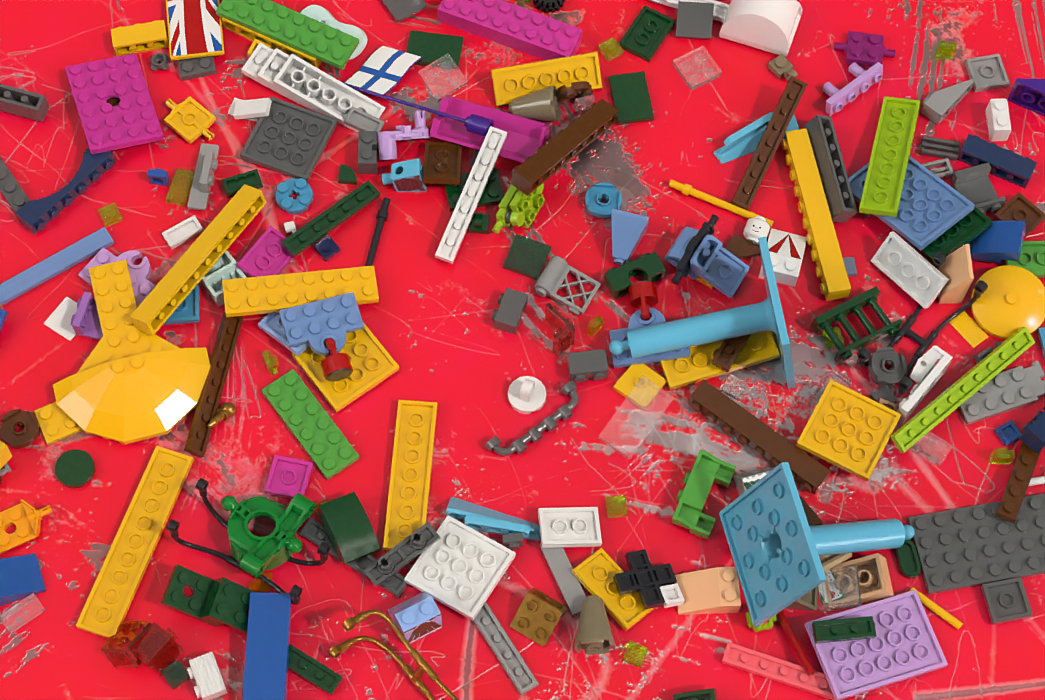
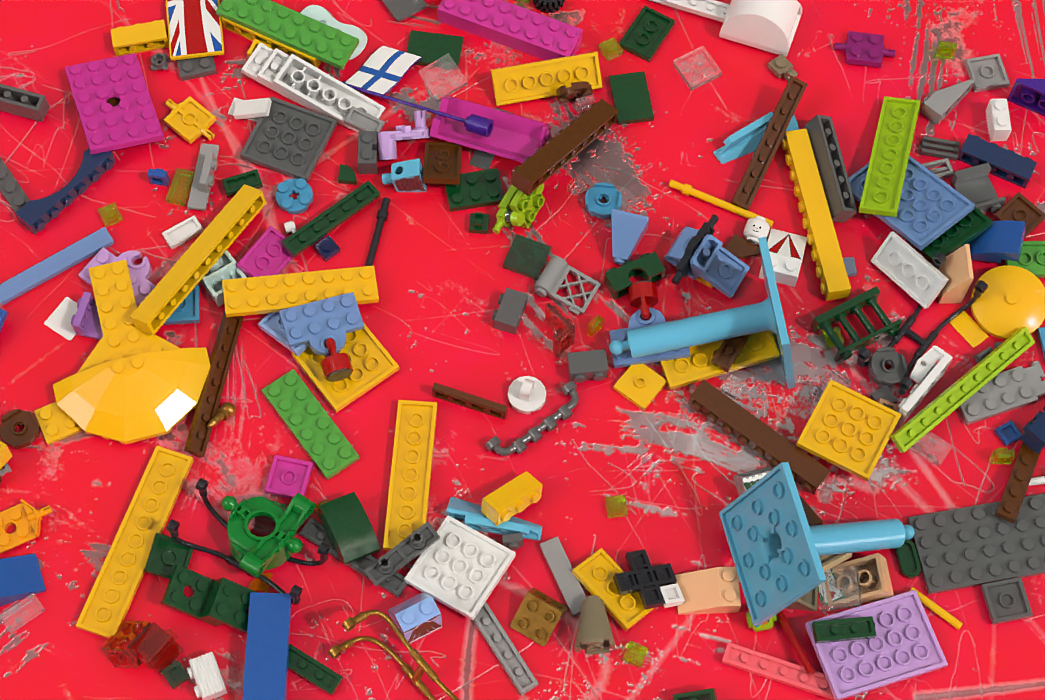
(74, 468): dark green tile -> none
(166, 554): none -> dark green plate
(270, 361): plate -> none
(469, 401): none -> reddish brown tile
(471, 195): white plate -> none
(511, 498): none -> yellow brick
(537, 105): dark tan cone -> none
(569, 527): white plate -> none
(636, 417): clear tile -> none
(694, 20): dark grey tile -> none
(698, 485): bright green bracket -> none
(863, 81): lavender plate -> none

